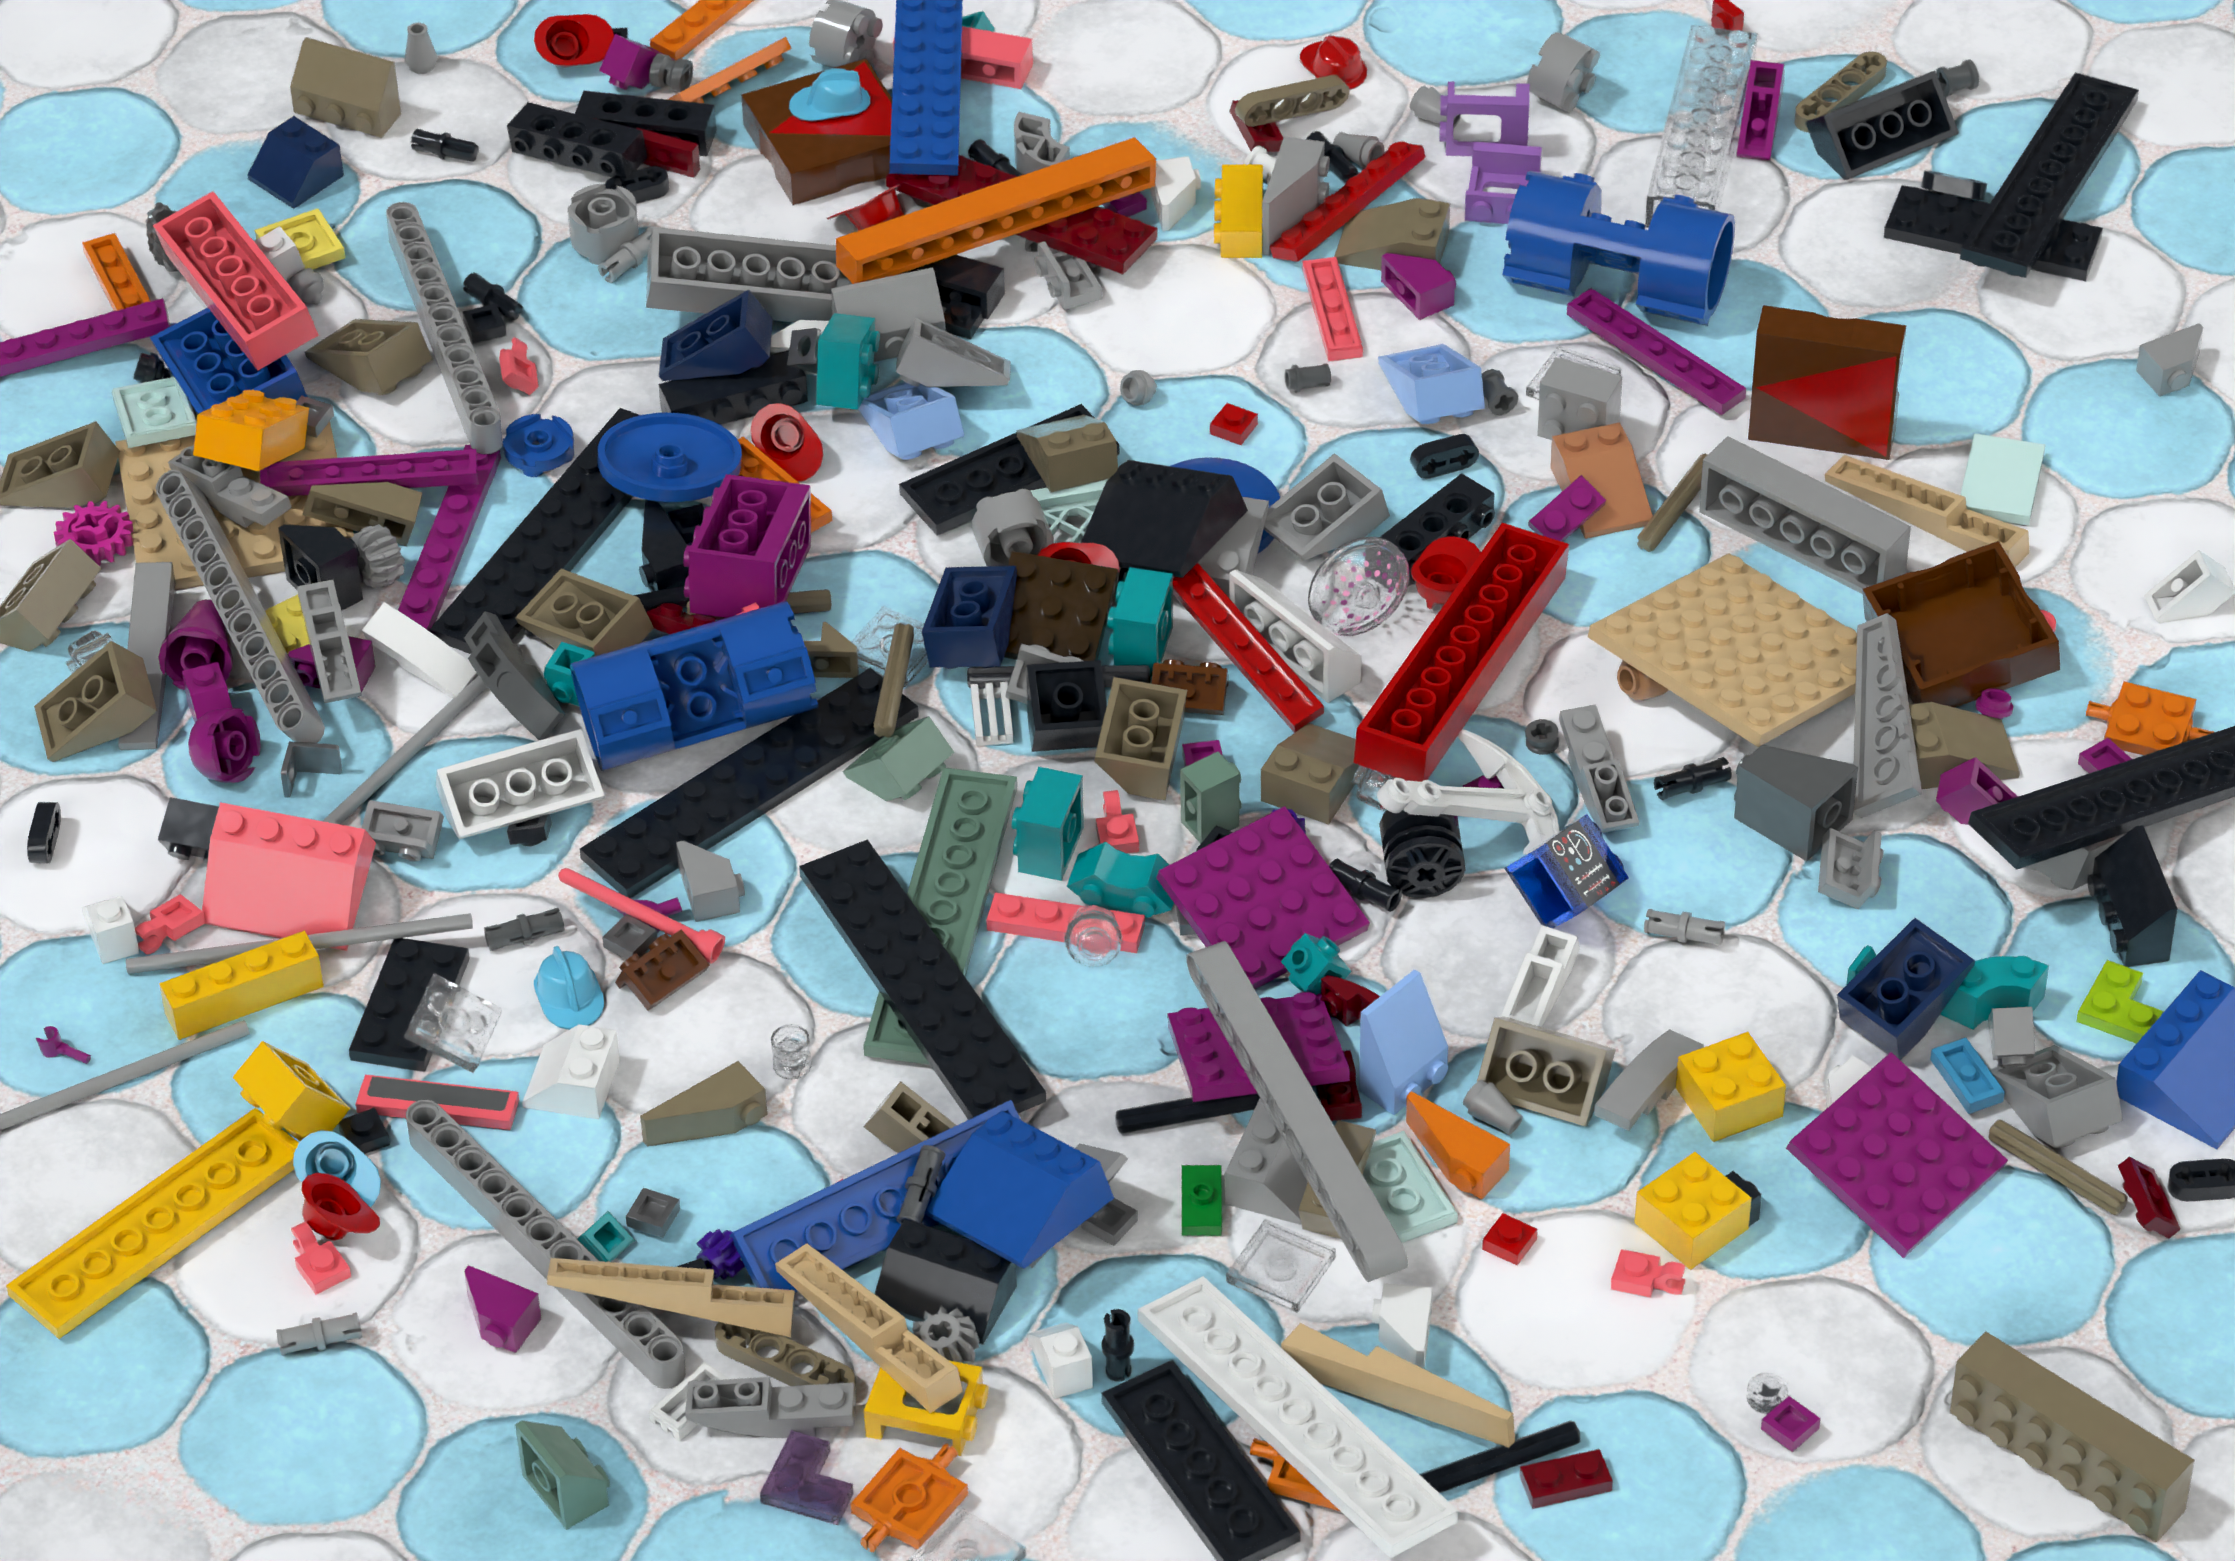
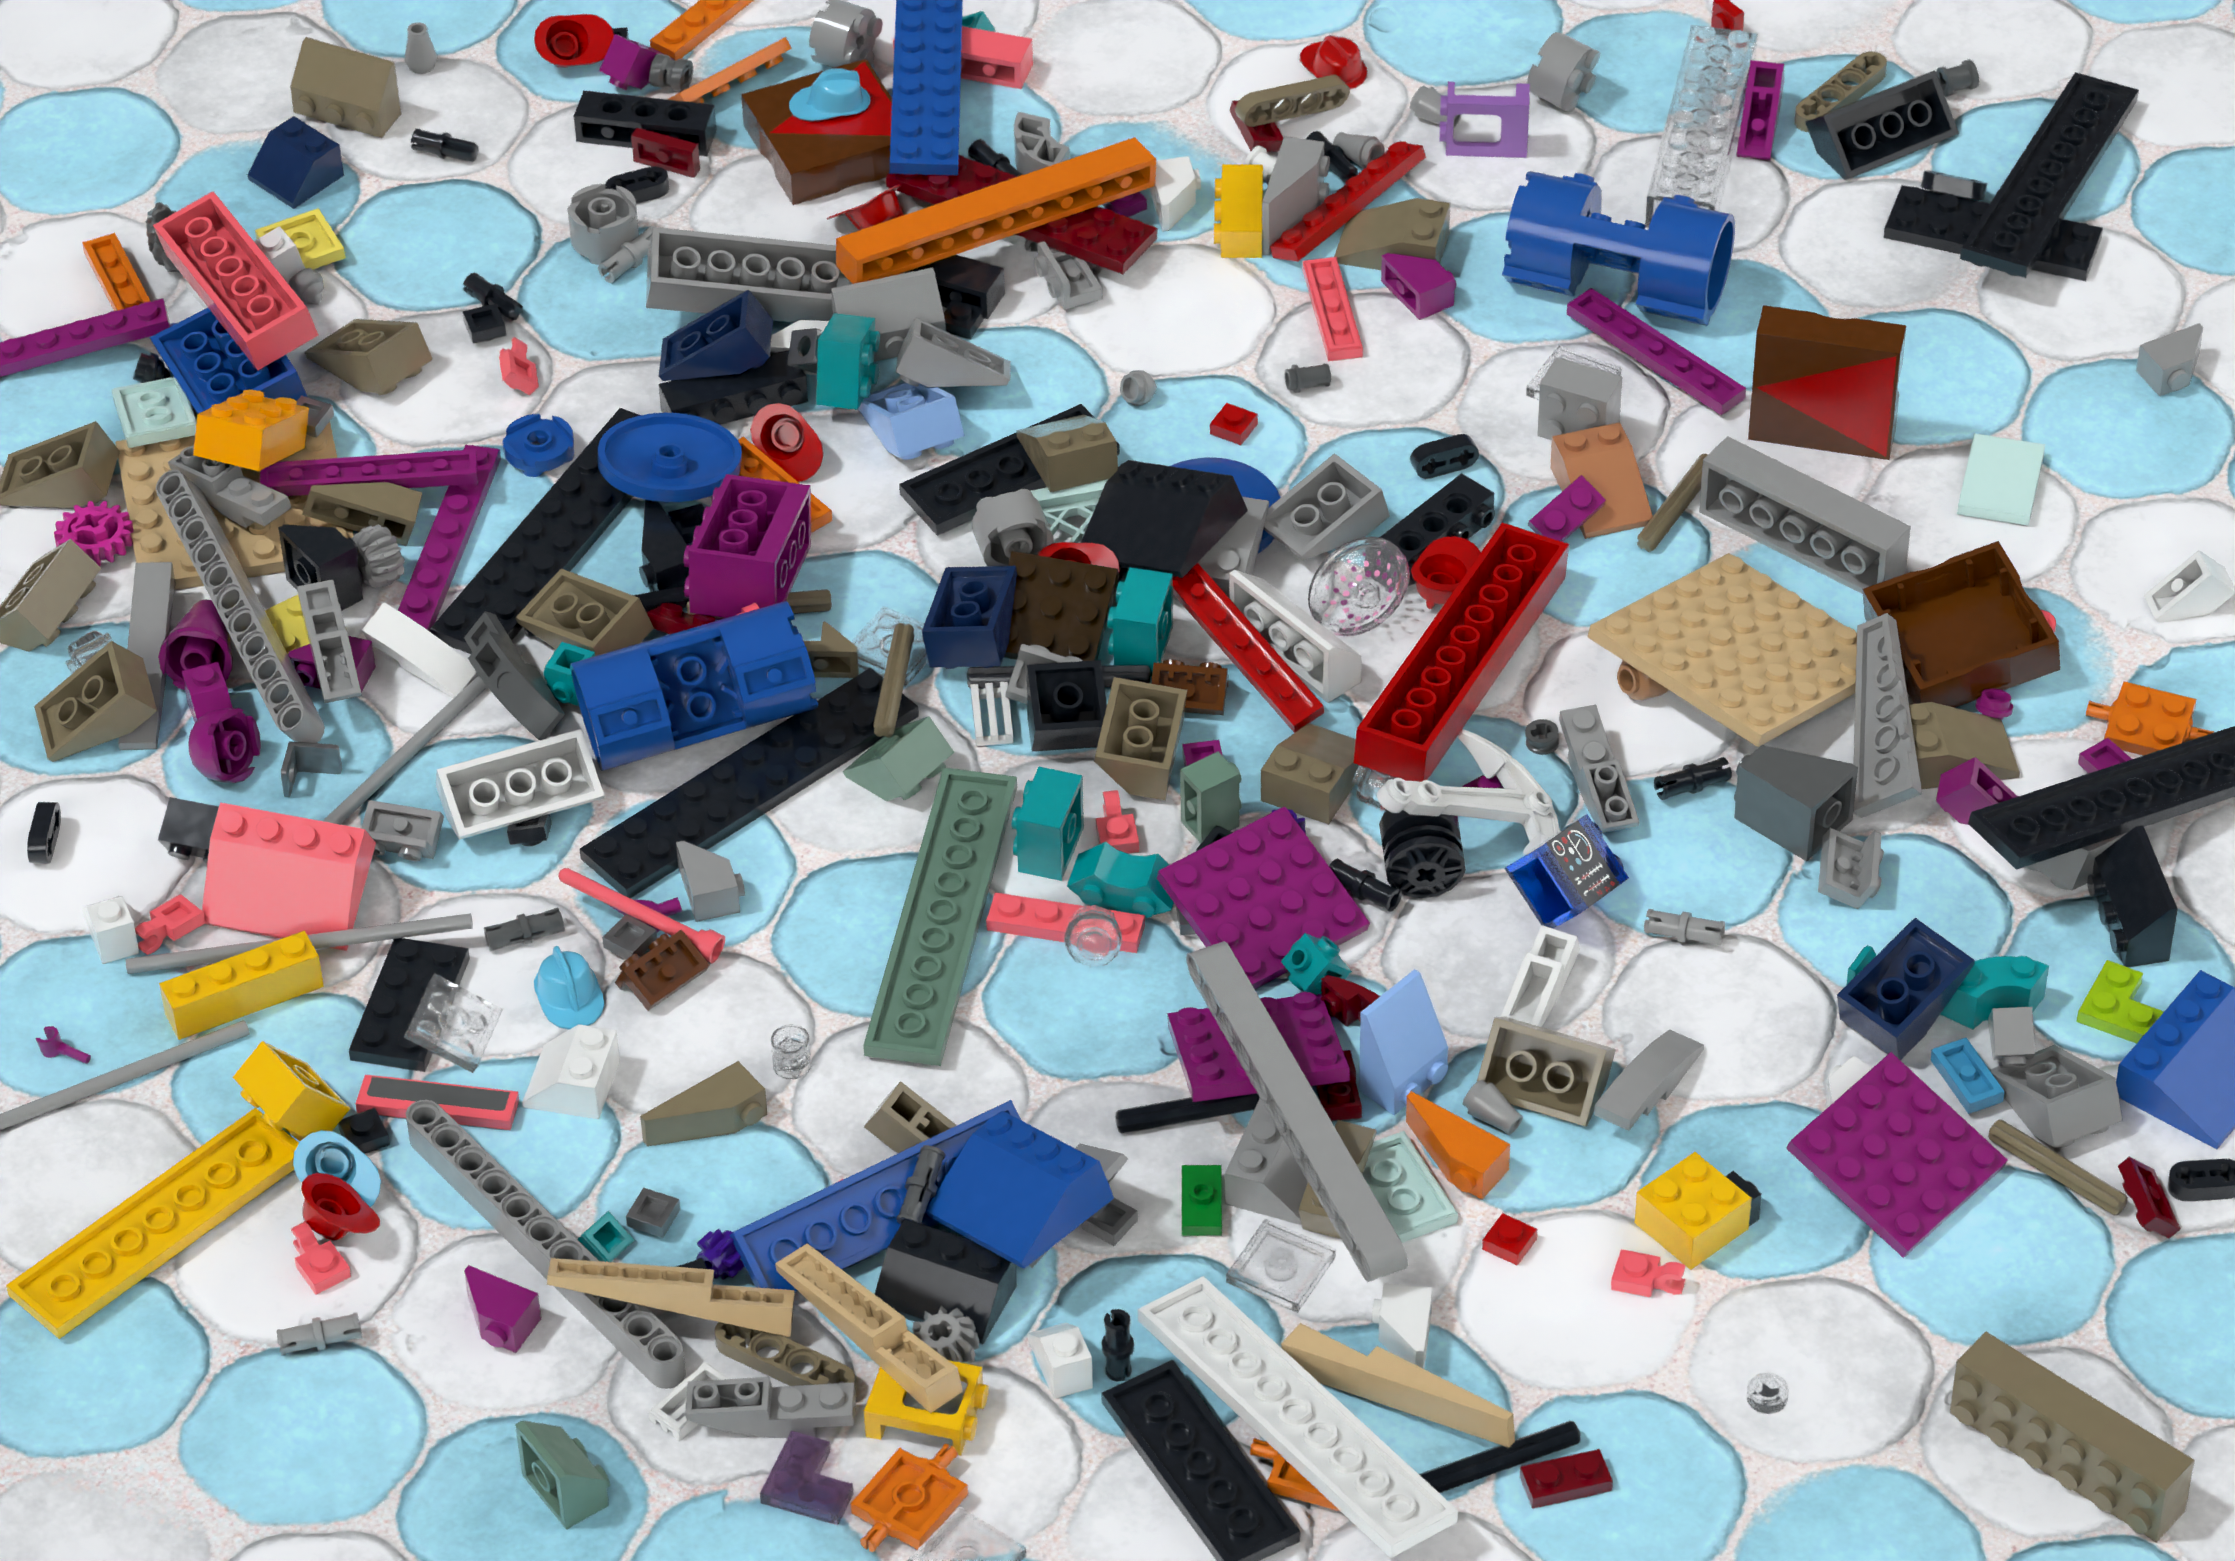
(444, 328): light grey beam -> none
(576, 141): black brick -> none
(920, 981): black plate -> none
(1434, 382): light blue slope -> none
(1498, 167): medium lavender window -> none
(1499, 396): dark grey bush -> none
(1730, 1086): yellow brick -> none
(1790, 1423): magenta plate -> none
(1927, 507): tan slope -> none

